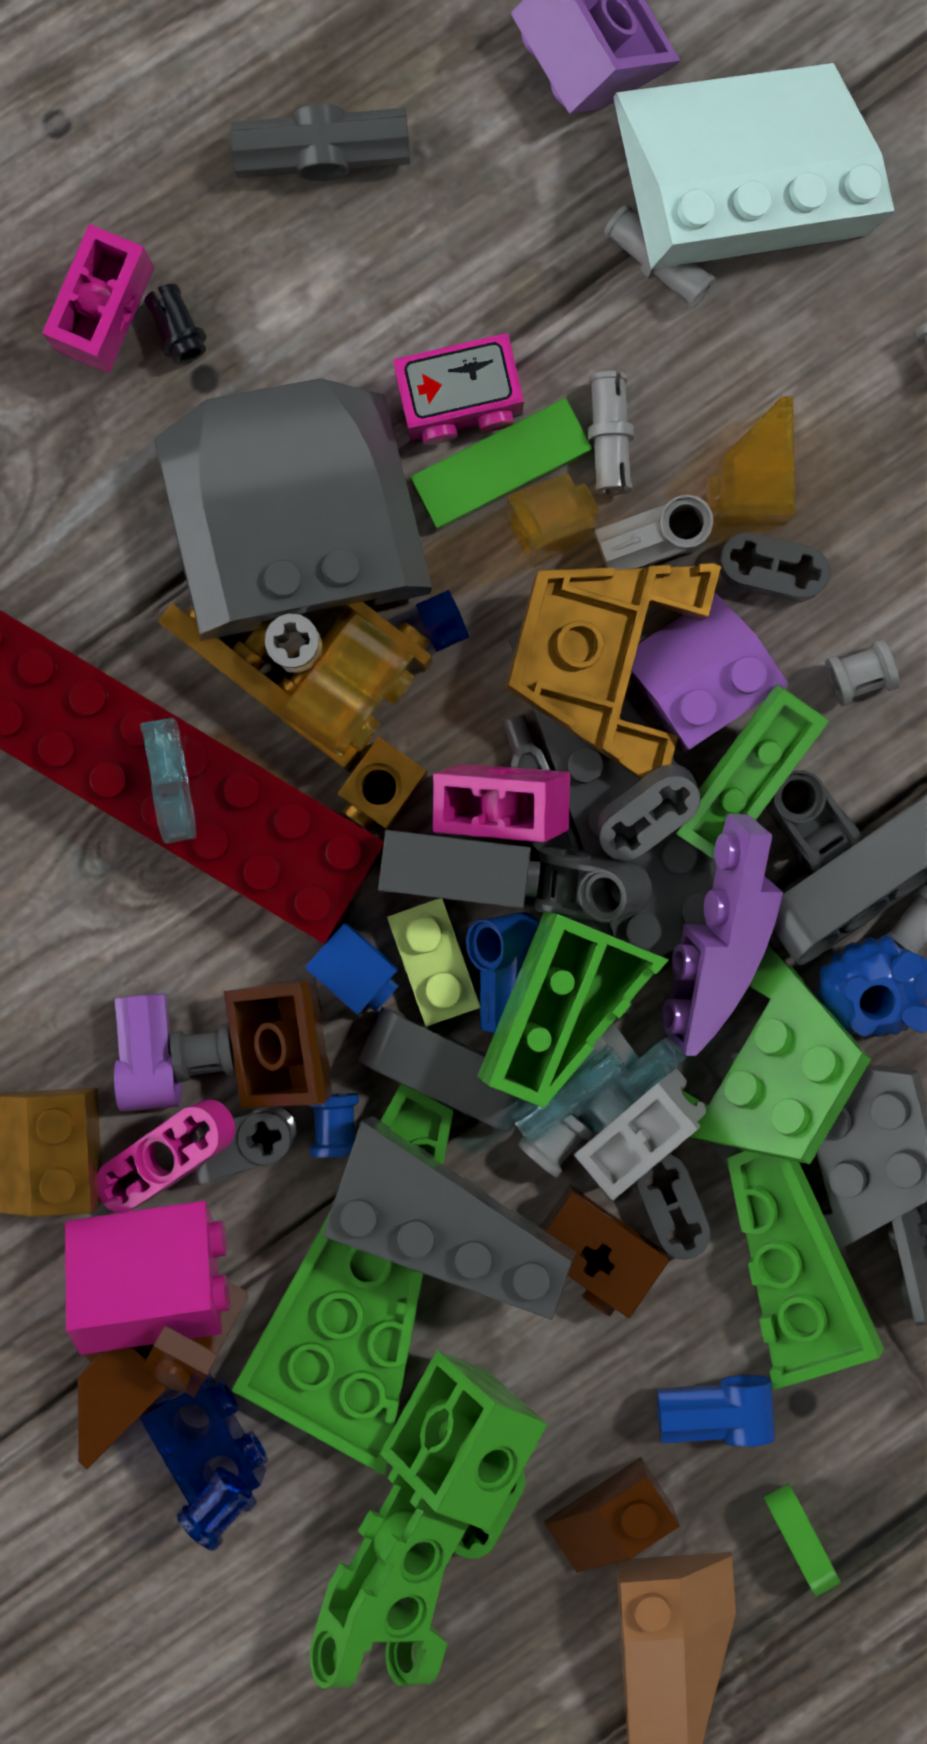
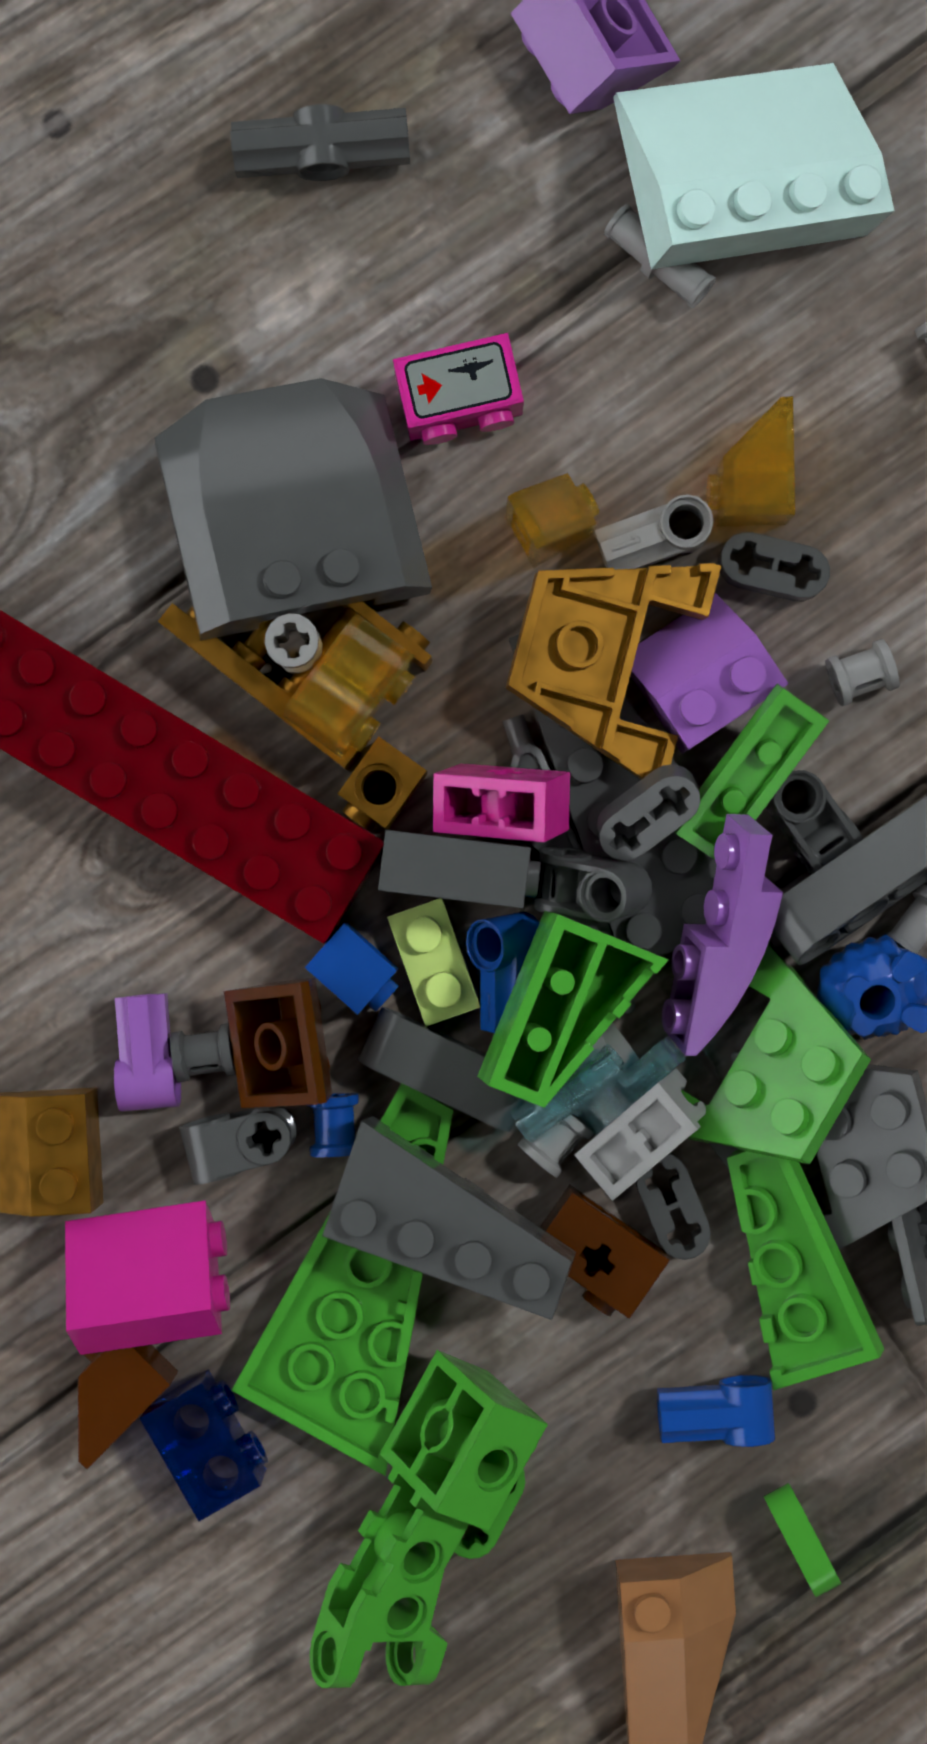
(98, 298): dark pink brick -> none
(169, 780): clear light blue piece -> none
(182, 338): black pin -> none
(186, 1155): dark pink beam -> none
(186, 1362): reddish brown bracket -> none
(216, 1508): clear blue bush -> none
(442, 620): clear blue piece -> none
(501, 464): bright green tile -> none
(610, 433): light grey pin -> none
(614, 1519): reddish brown slope -> none

